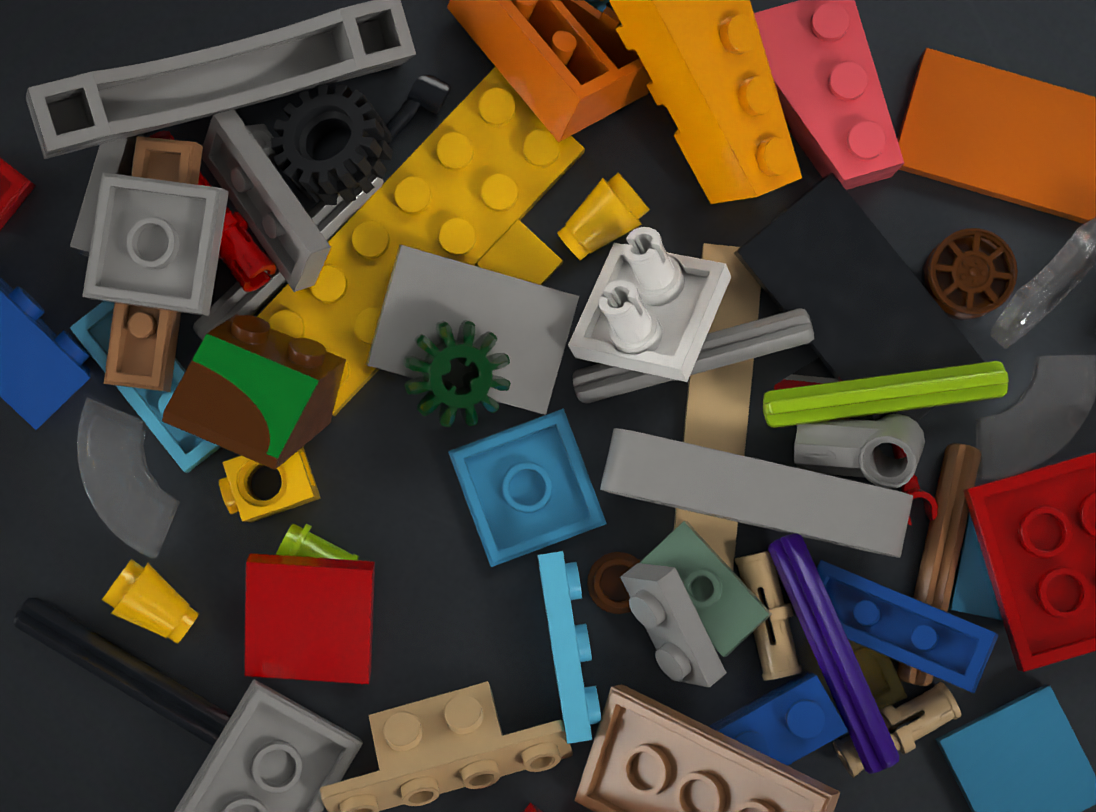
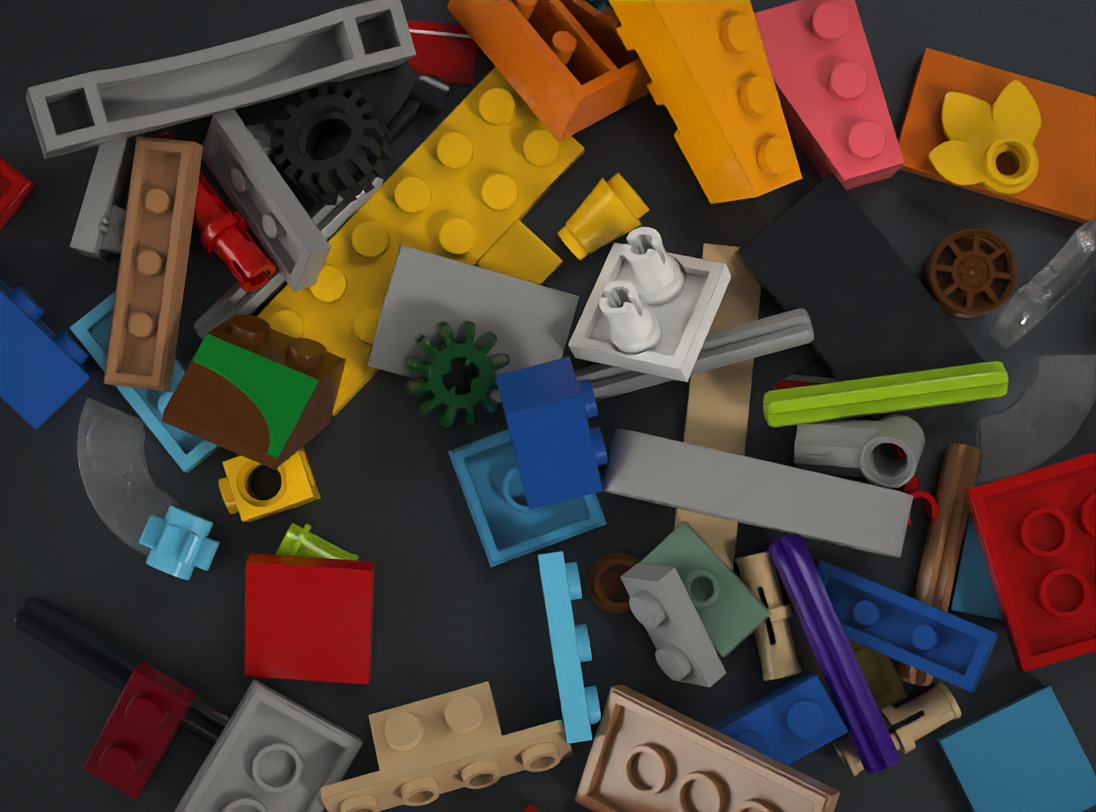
(139, 730): none -> dark red plate
(150, 602): yellow cone -> none
(155, 243): light grey tile -> none
(179, 542): none -> medium azure gear
(443, 52): none -> red sticker
(551, 431): none -> blue brick
(983, 133): none -> yellow plate

